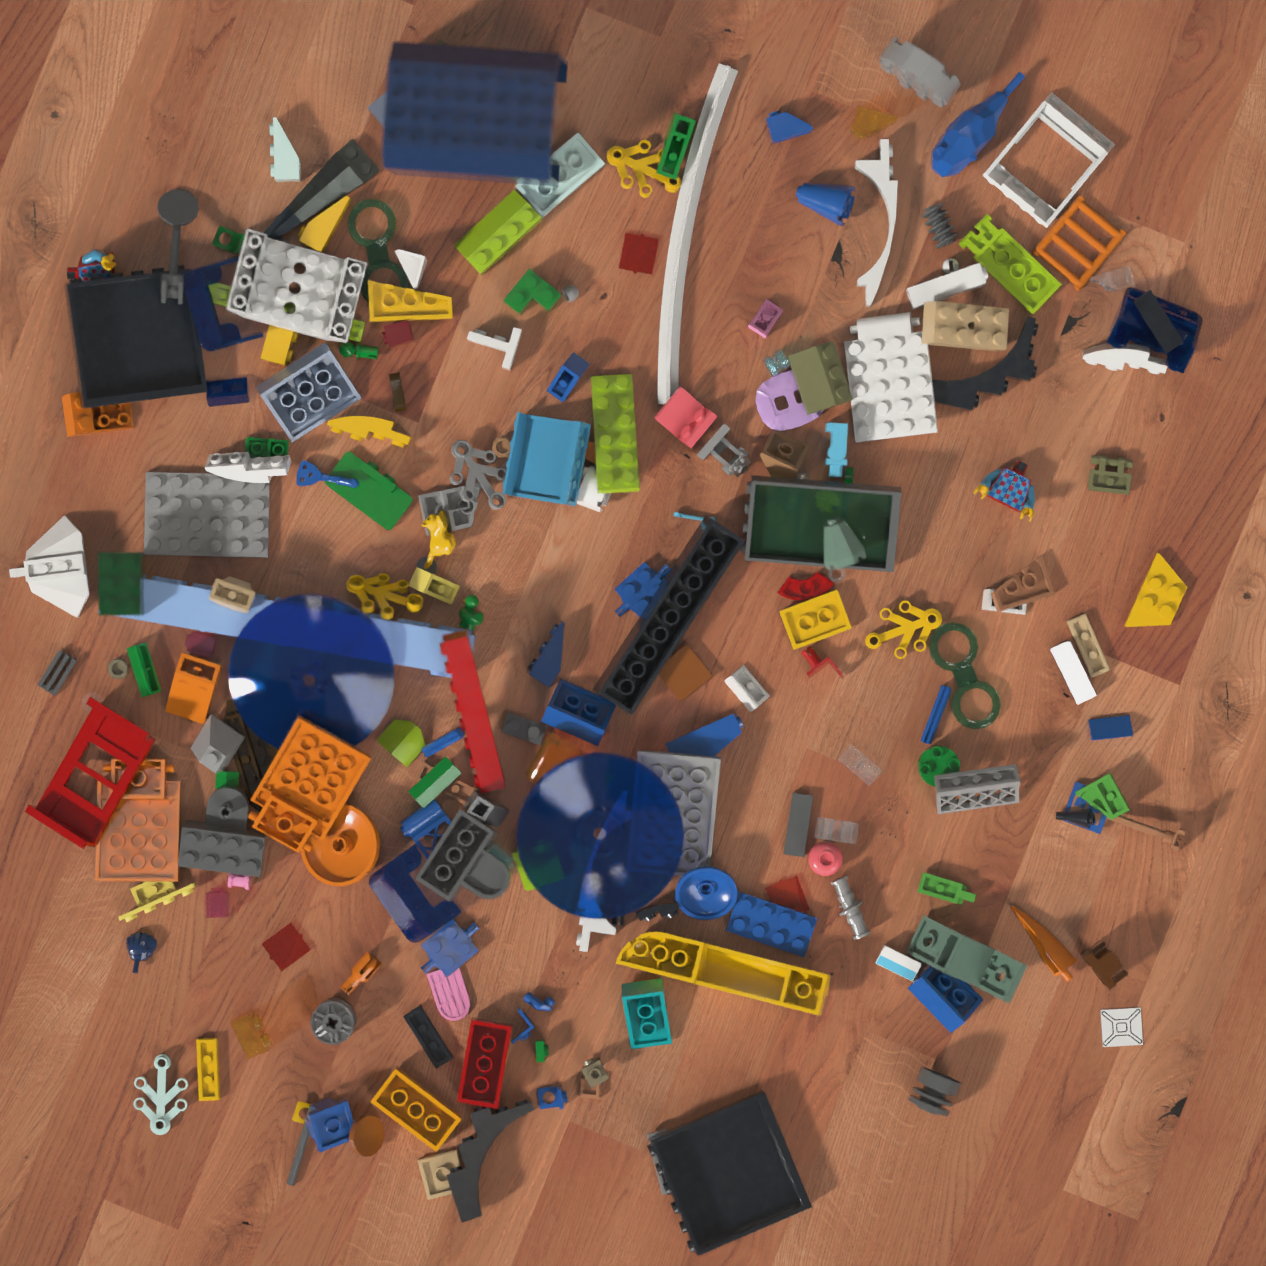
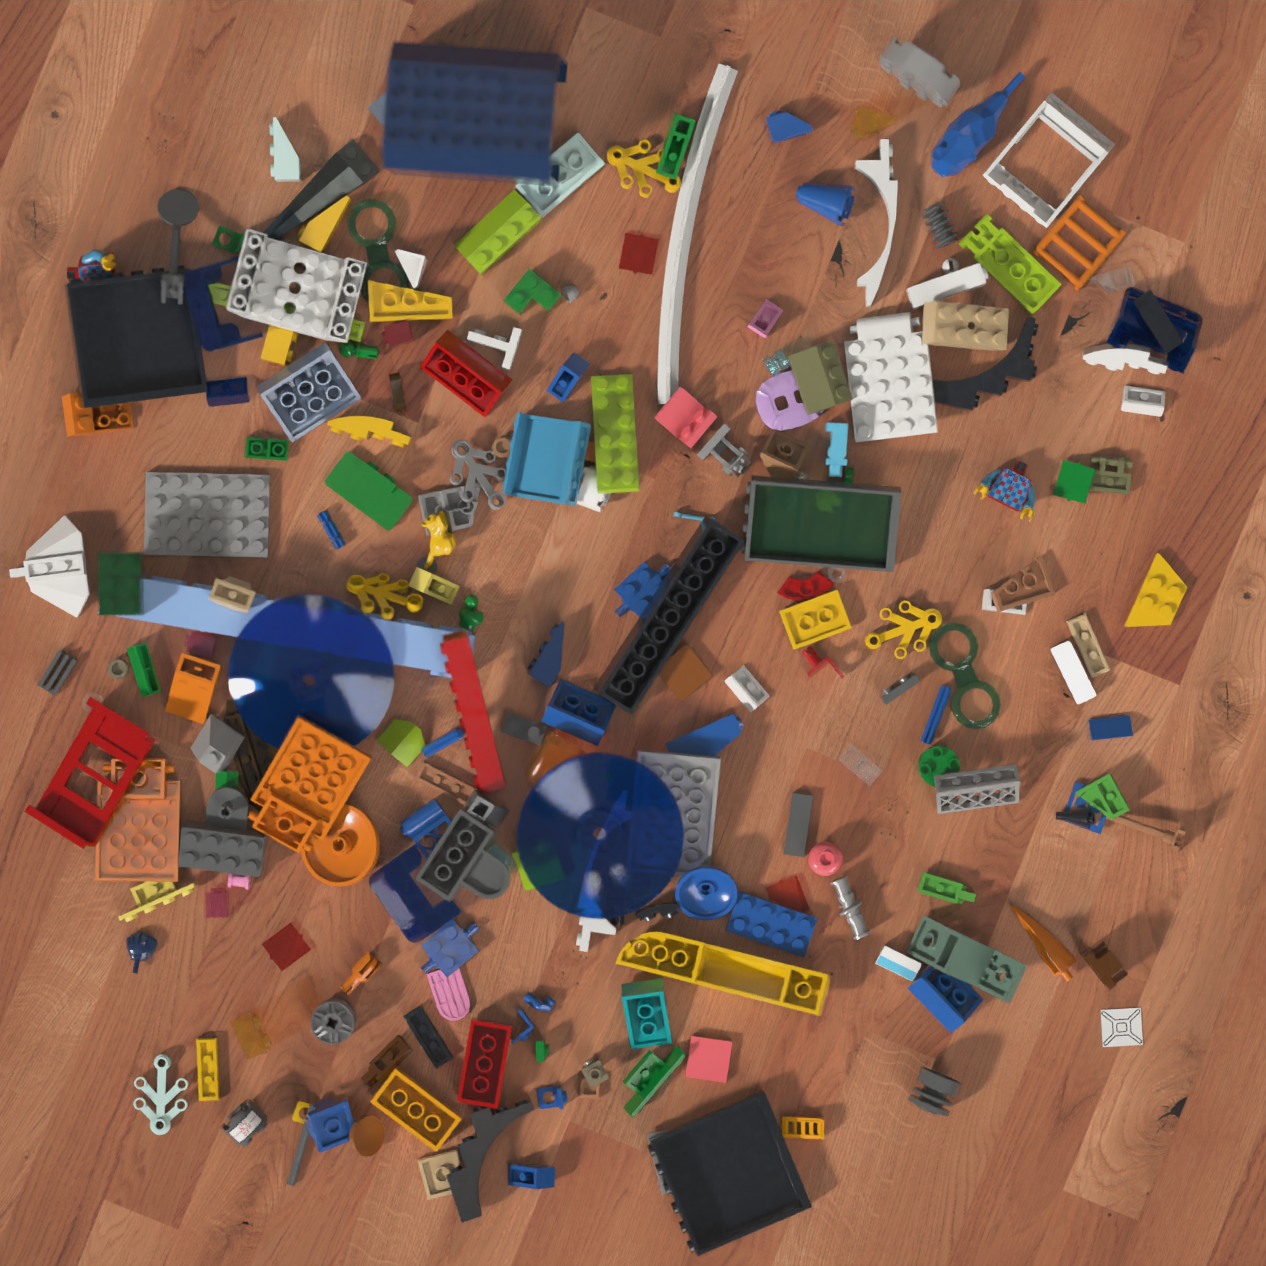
(242, 468): white slope -> none
(244, 1123): none -> brick
(318, 476): blue piece -> none
(331, 529): none -> blue axle
(387, 1060): none -> reddish brown hinge
(434, 782): green piece -> none
(466, 373): none -> red slope
(531, 1176): none -> blue slope
(649, 1076): none -> green bracket
(708, 1059): none -> coral tile
(820, 1127): none -> light orange slope
(836, 830): clear brick -> none
(841, 544): sand green cone -> none
(906, 683): none -> dark grey plate
(1074, 481): none -> green piece
(1143, 401): none -> white slope

